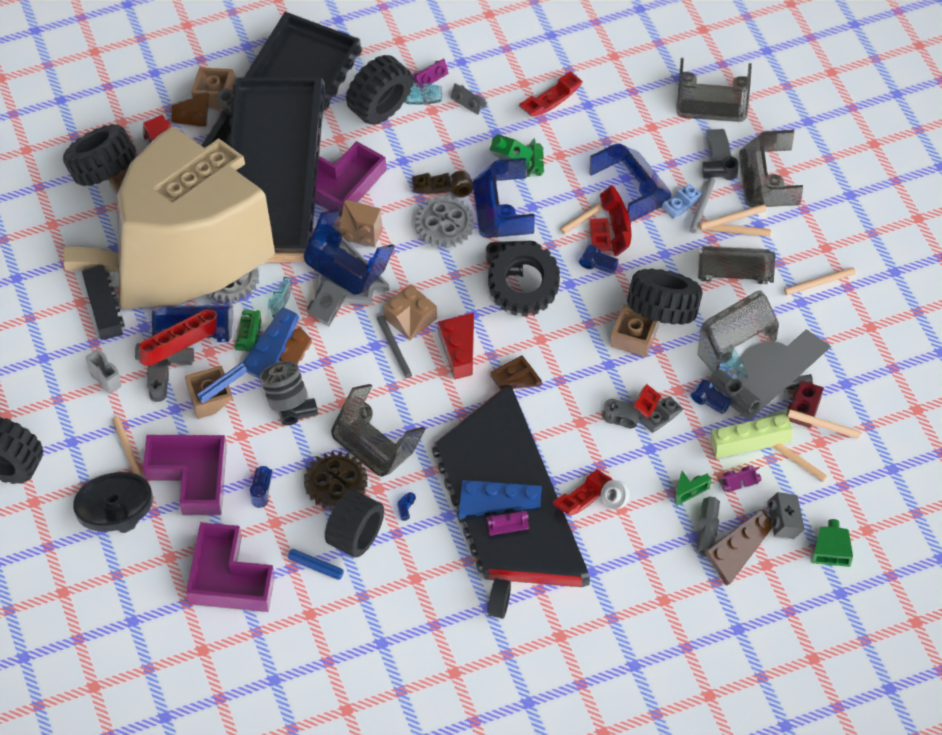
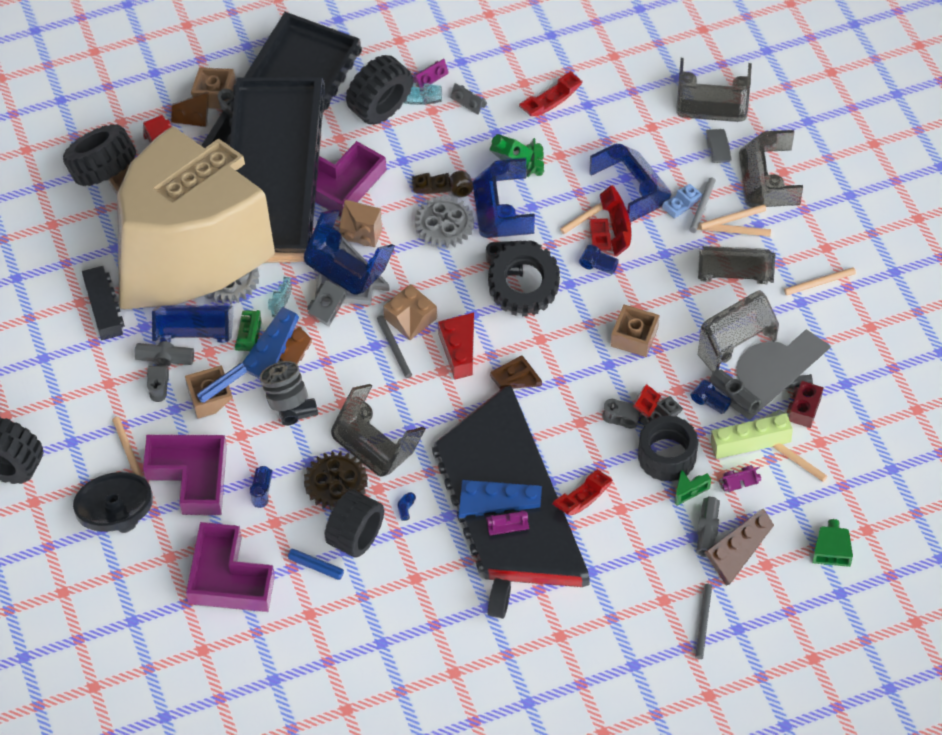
(87, 258): tan slope -> none
(103, 371): light grey brick -> none
(177, 337): red beam -> none
(615, 494): white plate -> none
(664, 296): black tyre -> none
(673, 429): none -> black tyre
(703, 622): none -> dark grey bar
(727, 168): black piece -> none
(735, 365): clear light blue plate -> none
(785, 515): dark grey brick -> none
(823, 423): light nougat bar -> none

